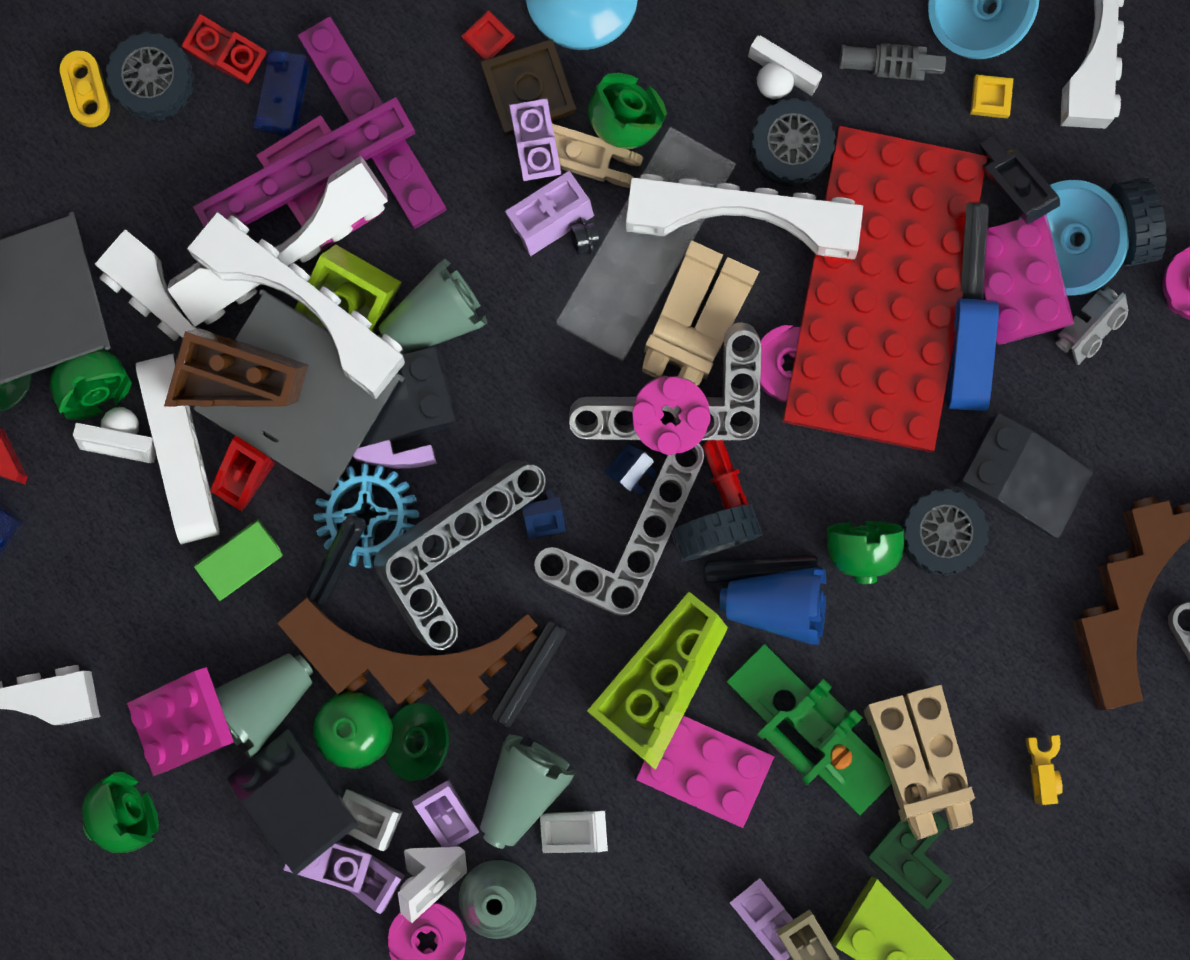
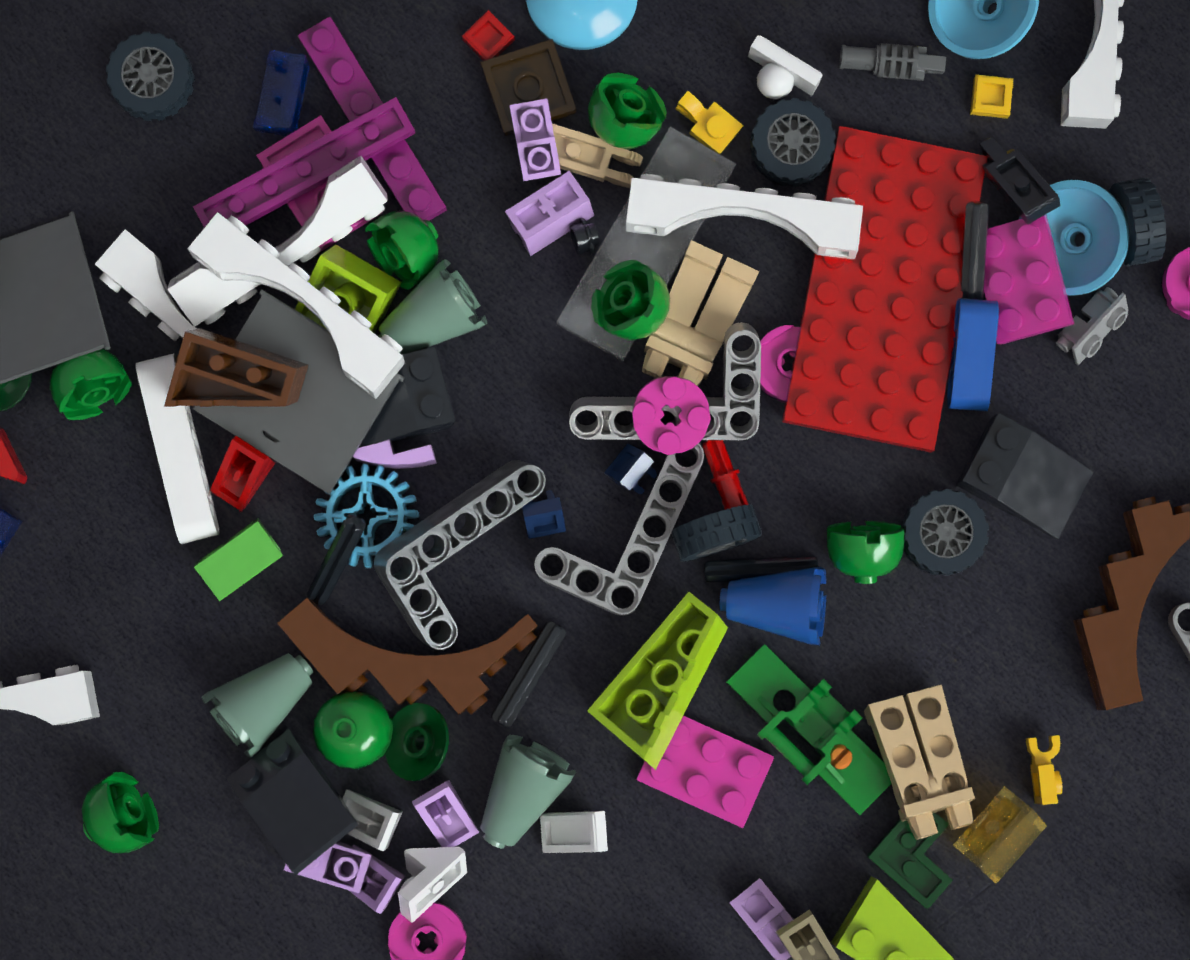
(84, 90): yellow plate -> none
(116, 437): white tile -> none
(180, 722): dark pink plate -> none
(223, 49): red slope -> none
(404, 246): none -> green cylinder
(503, 882): sand green cone -> none
(631, 301): none -> green cylinder
(712, 127): none -> yellow plate
(1000, 835): none -> clear yellow brick

